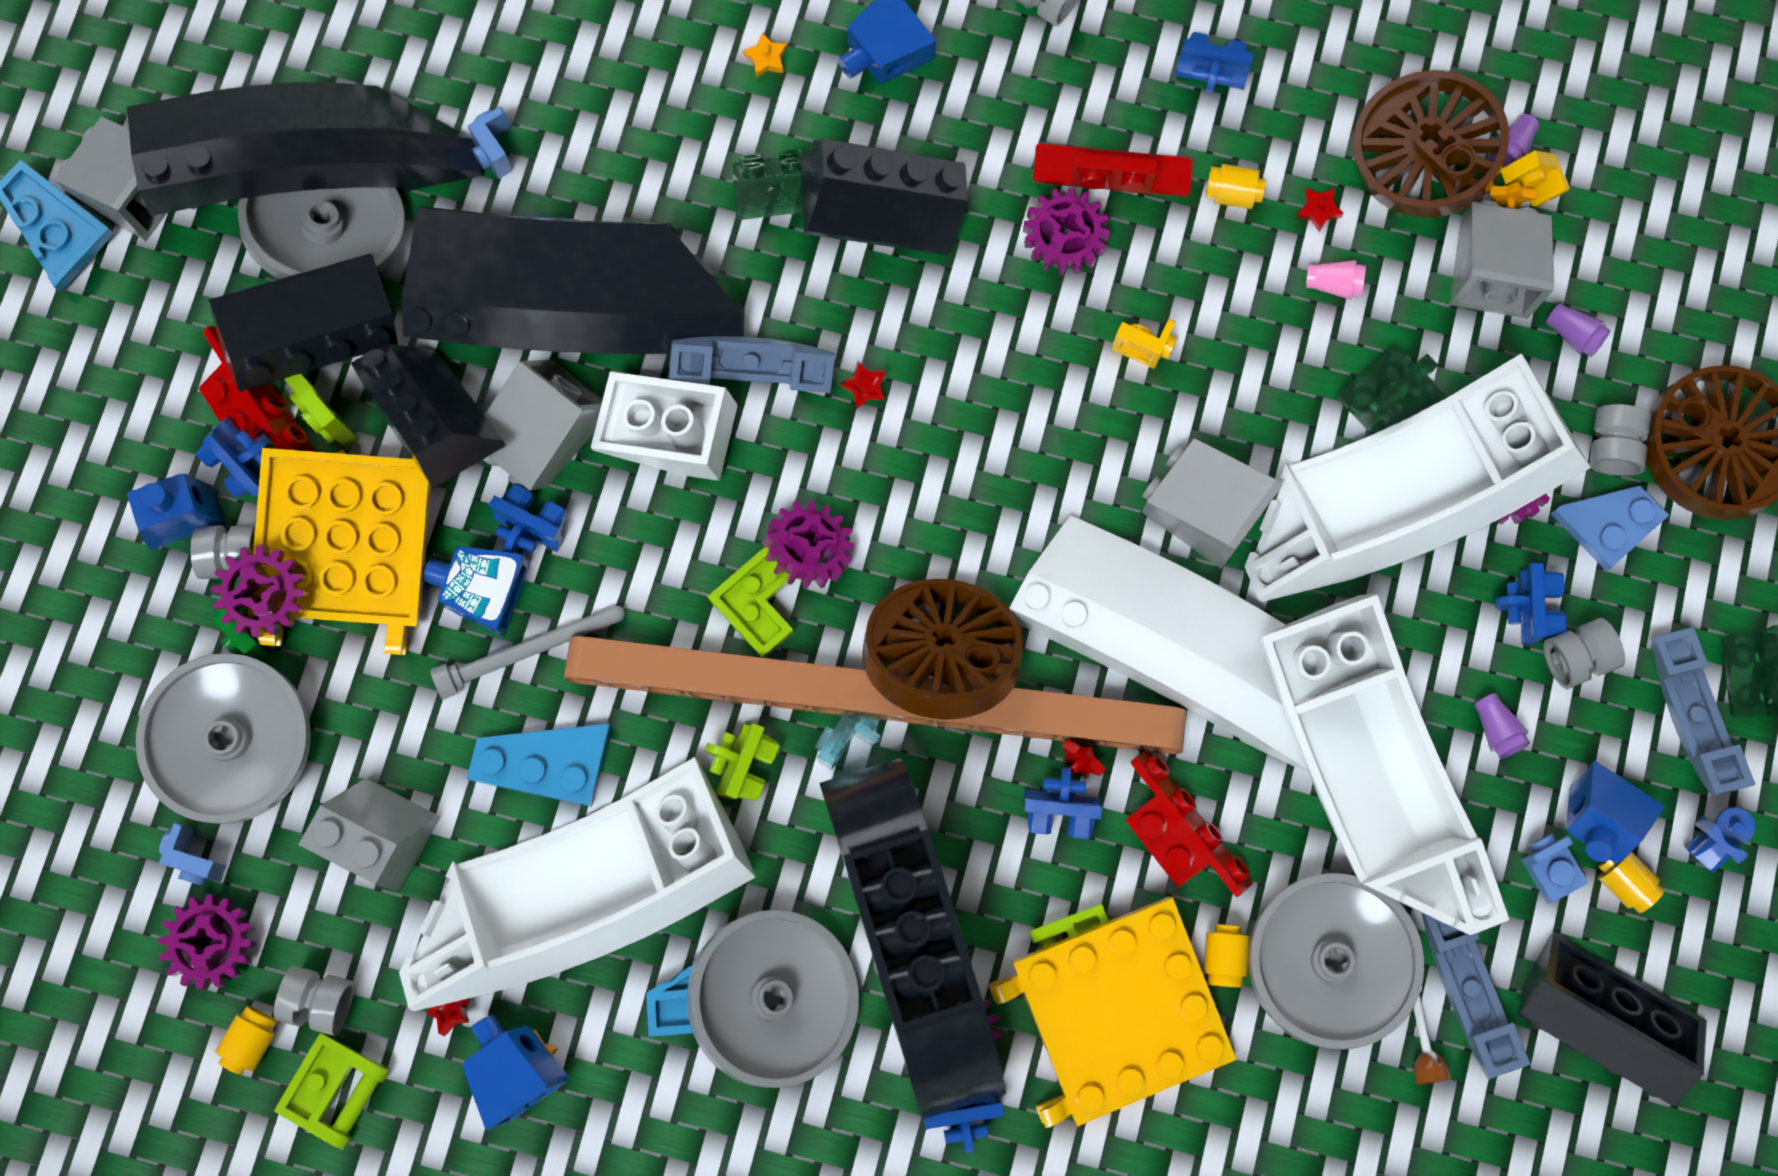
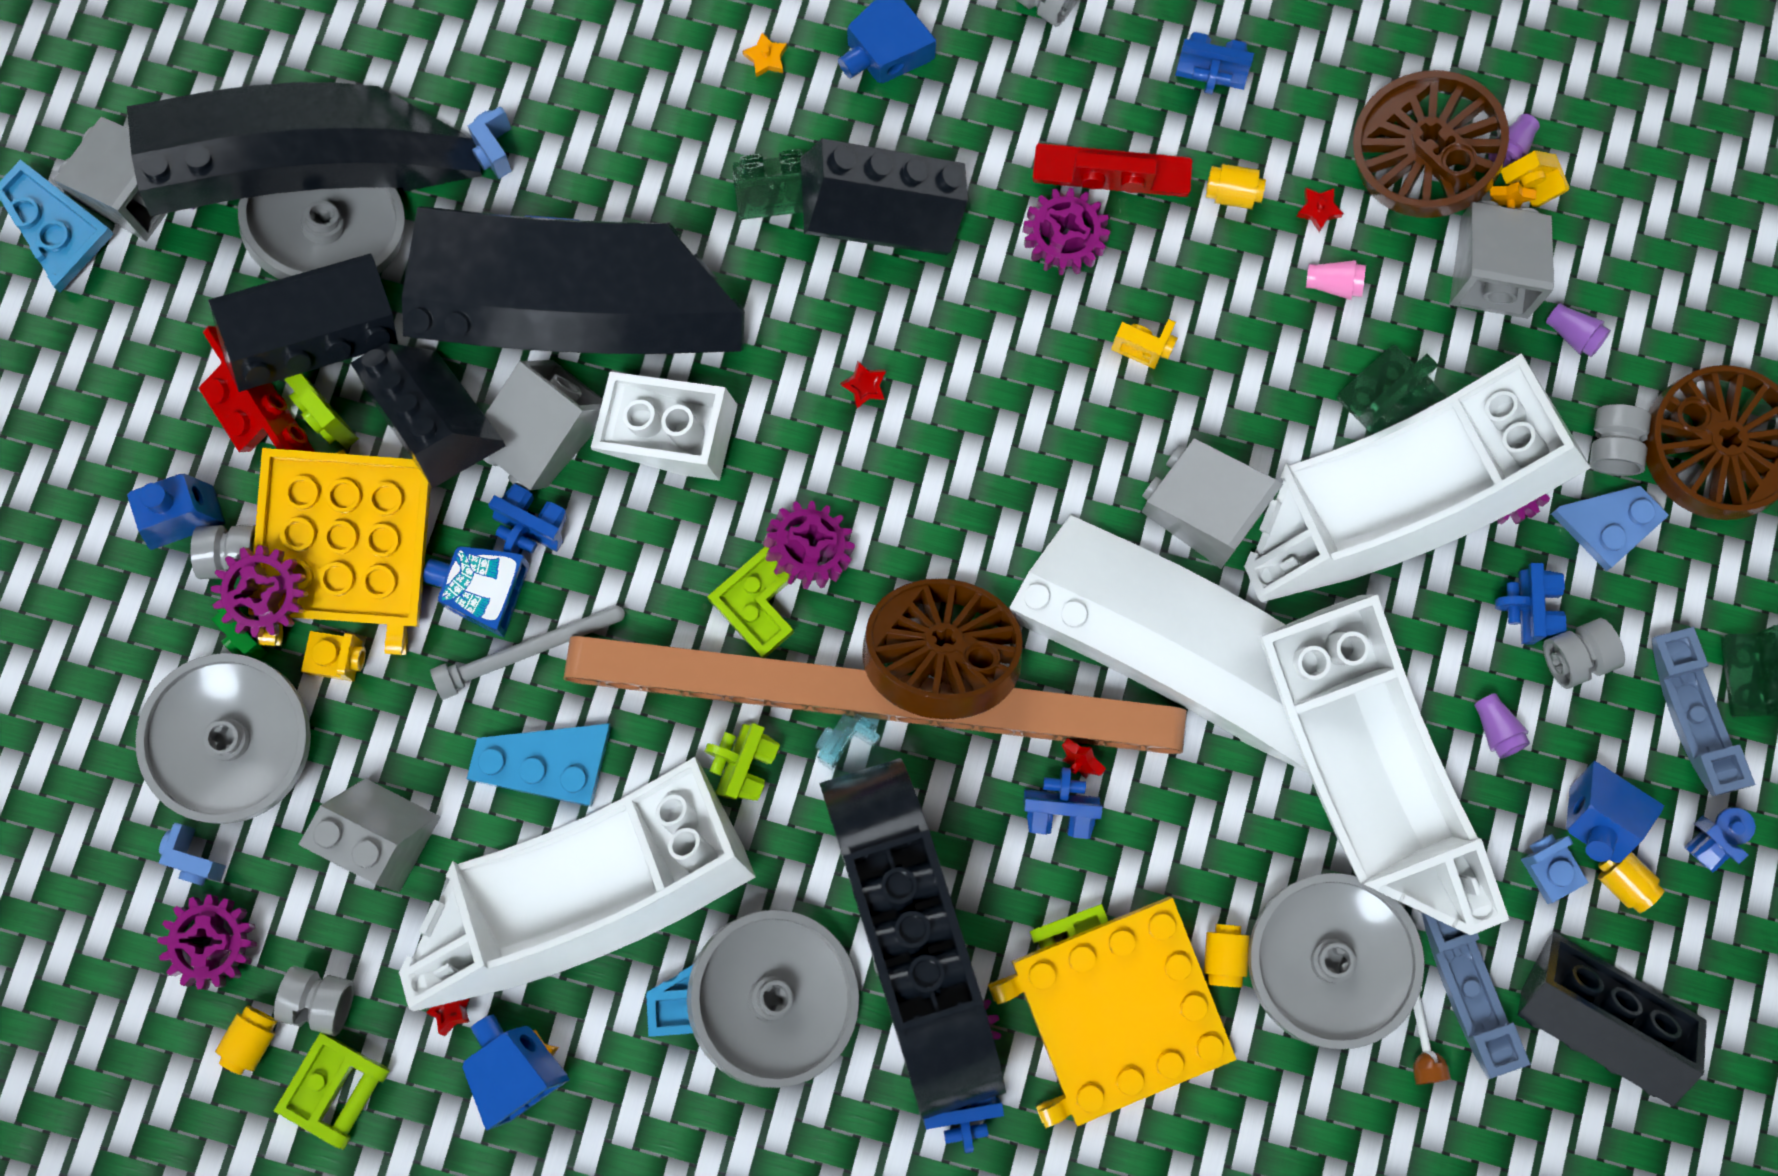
(239, 455): blue hips -> none
(333, 656): none -> yellow bracket
(751, 360): sand blue slope -> none
(1178, 833): red bracket -> none

